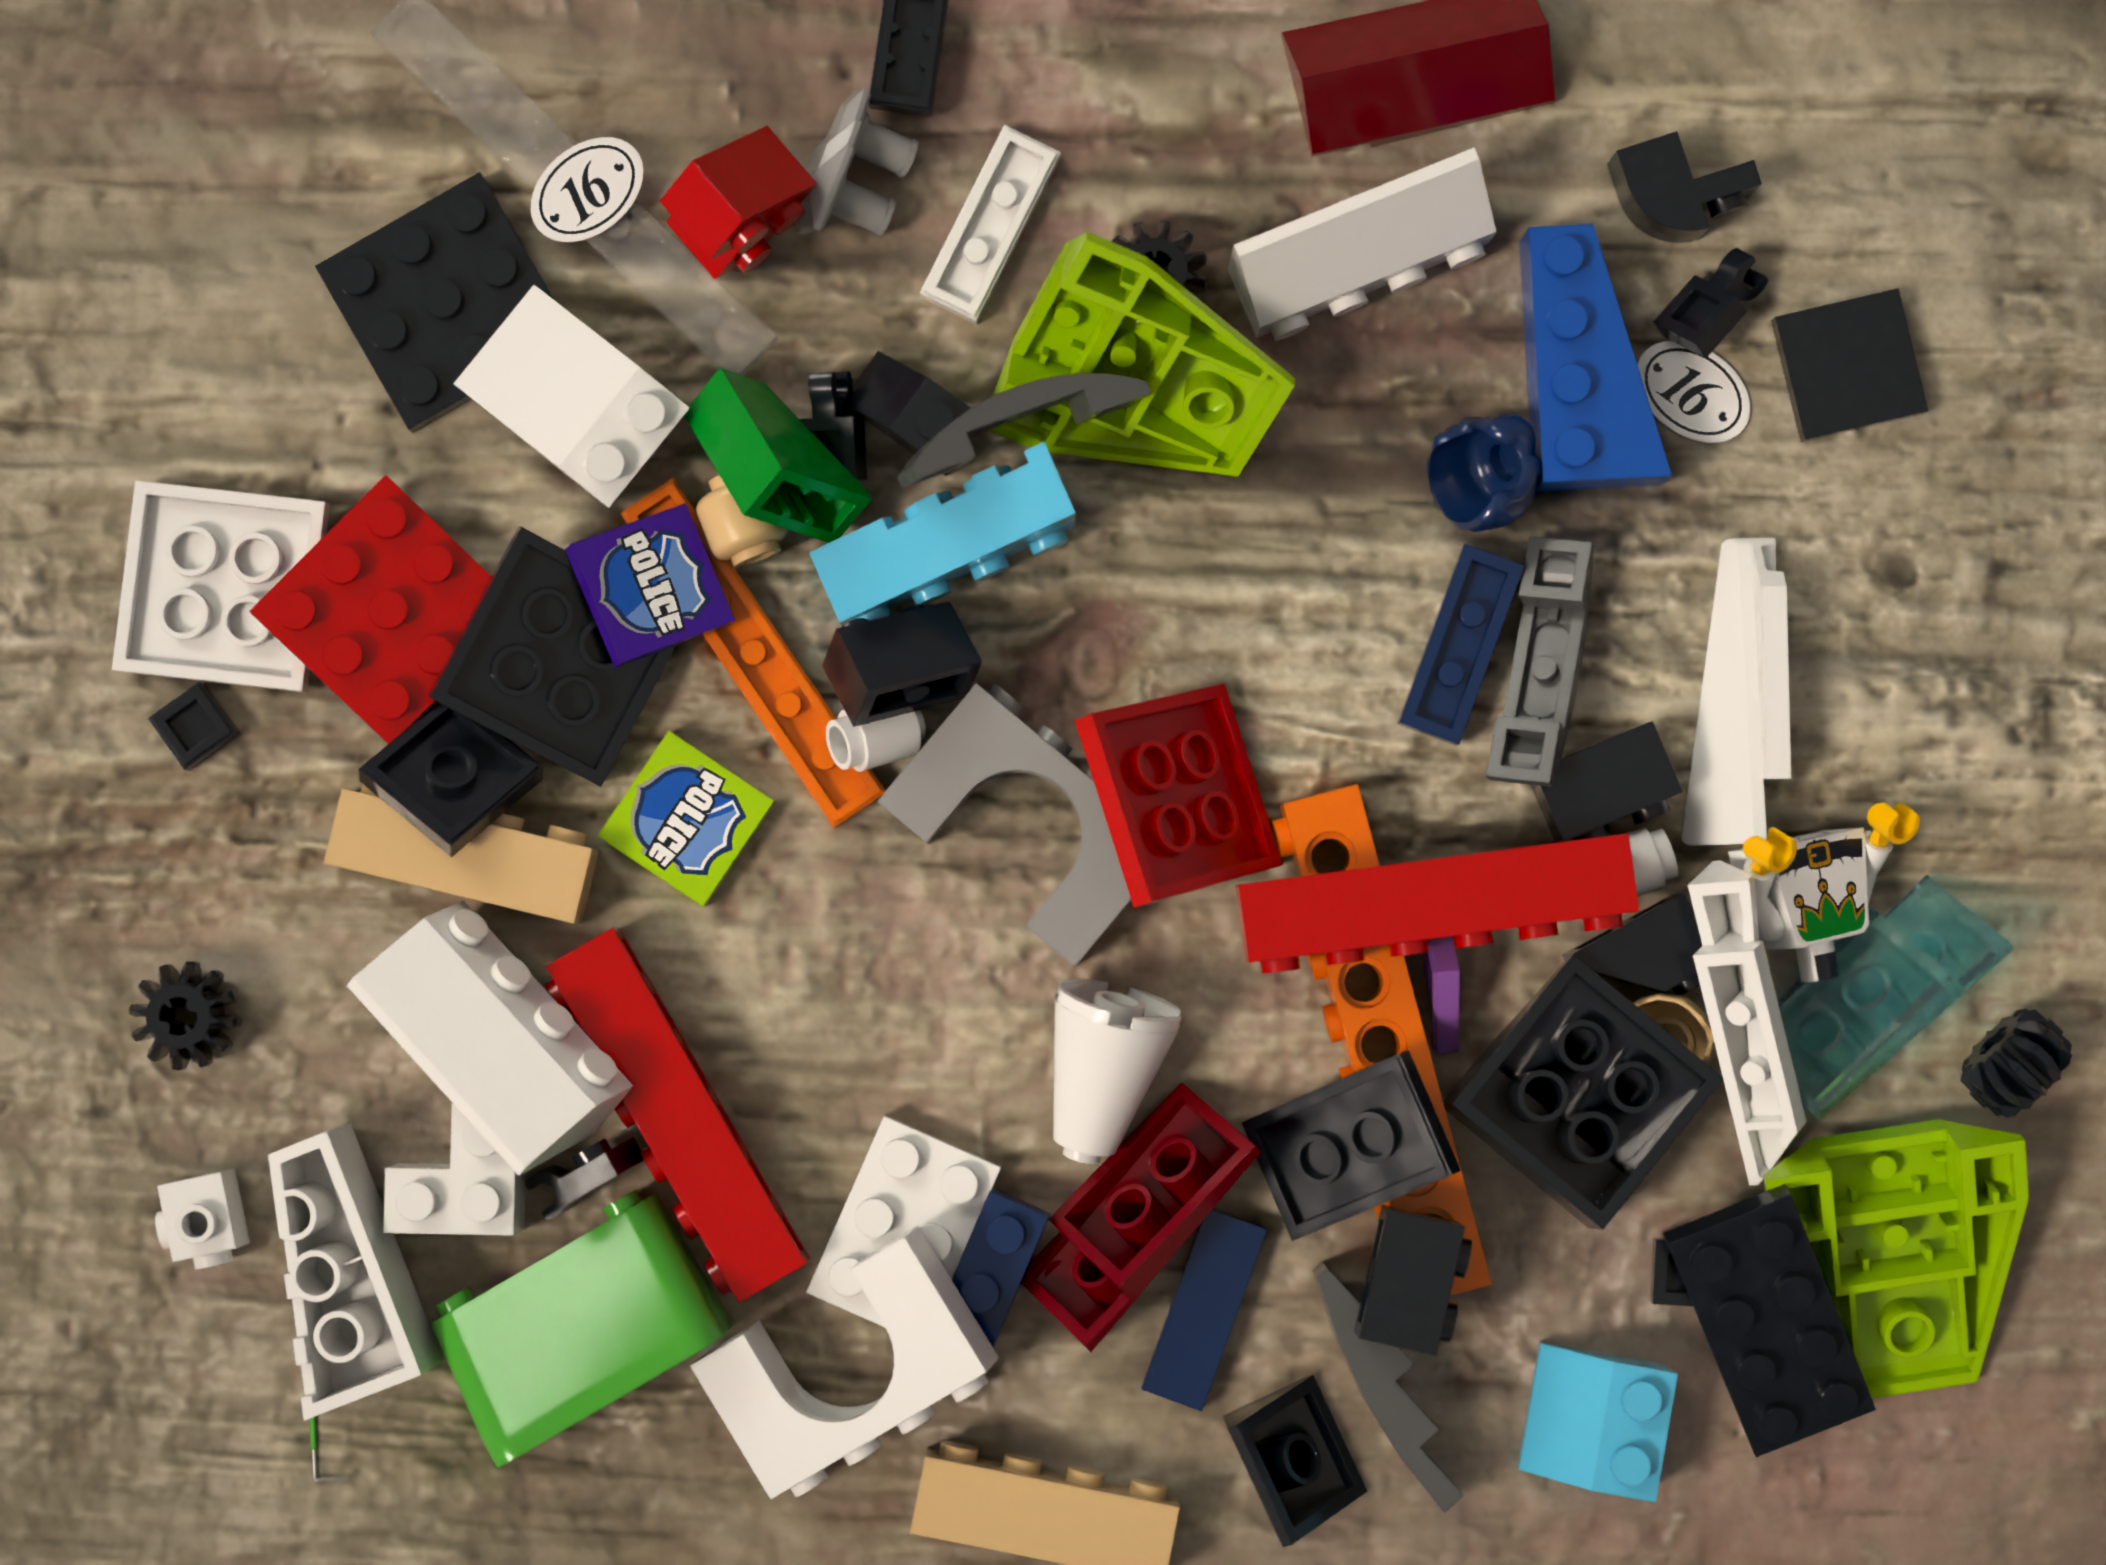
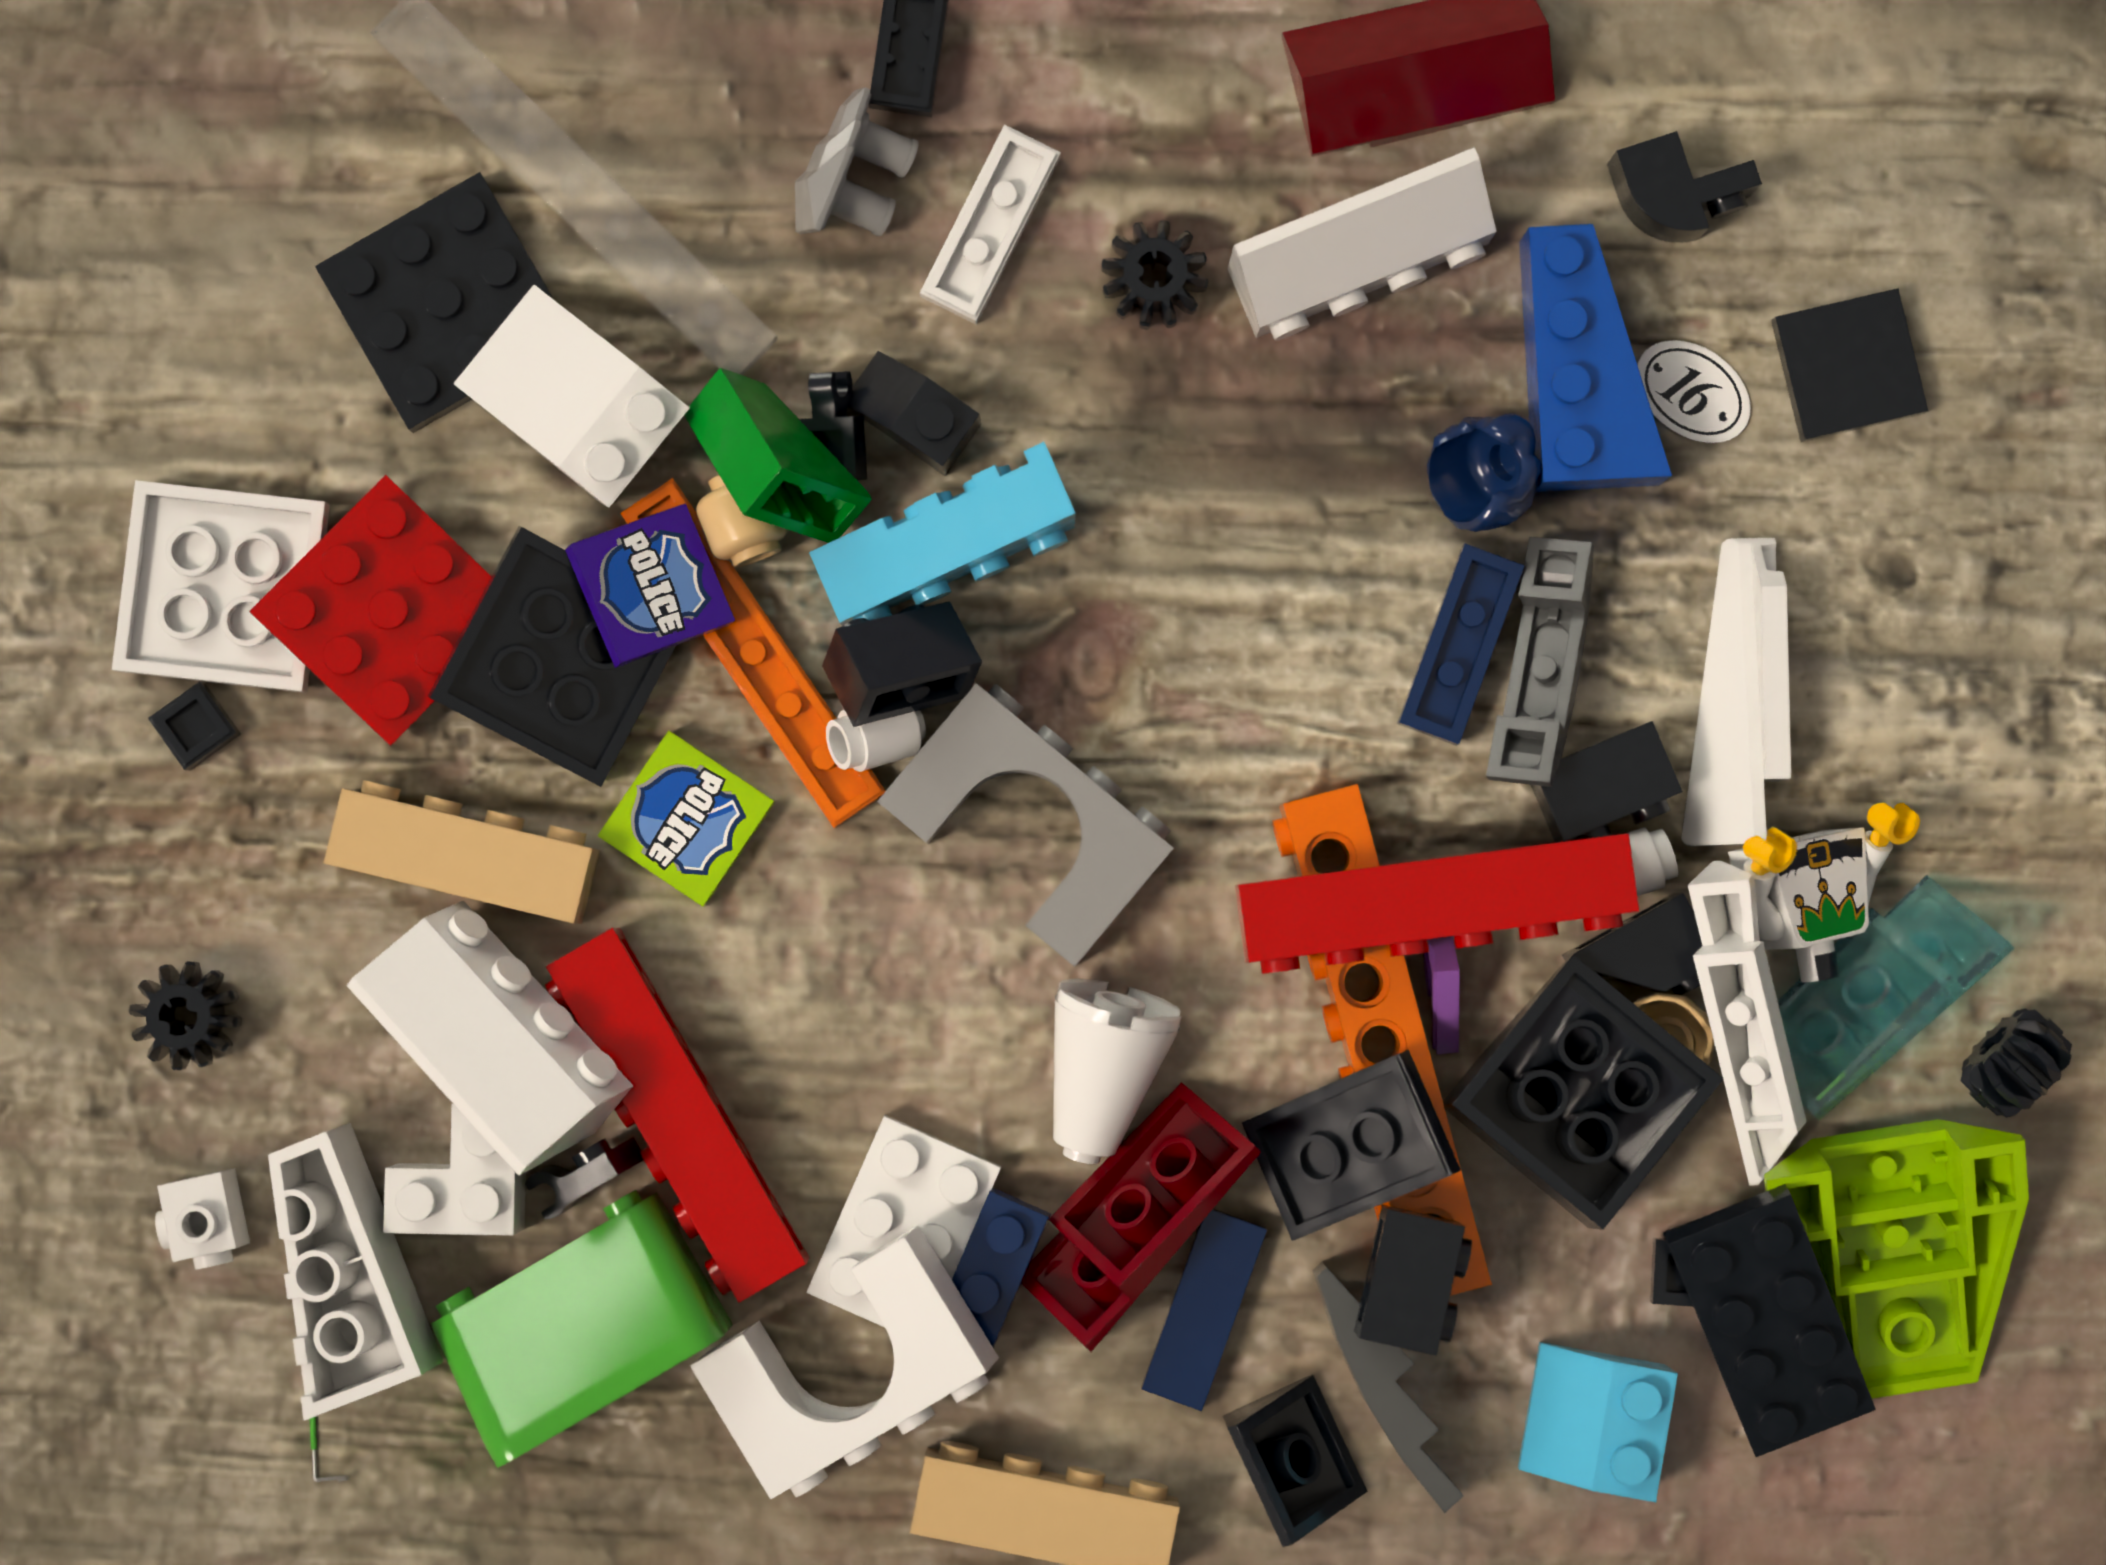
(450, 776): black tile -> none
(587, 189): white sticker -> none
(737, 200): red brick -> none
(1086, 394): dark grey slope -> none
(1131, 319): lime wedge -> none
(1178, 793): red plate -> none
(1711, 308): black plate -> none

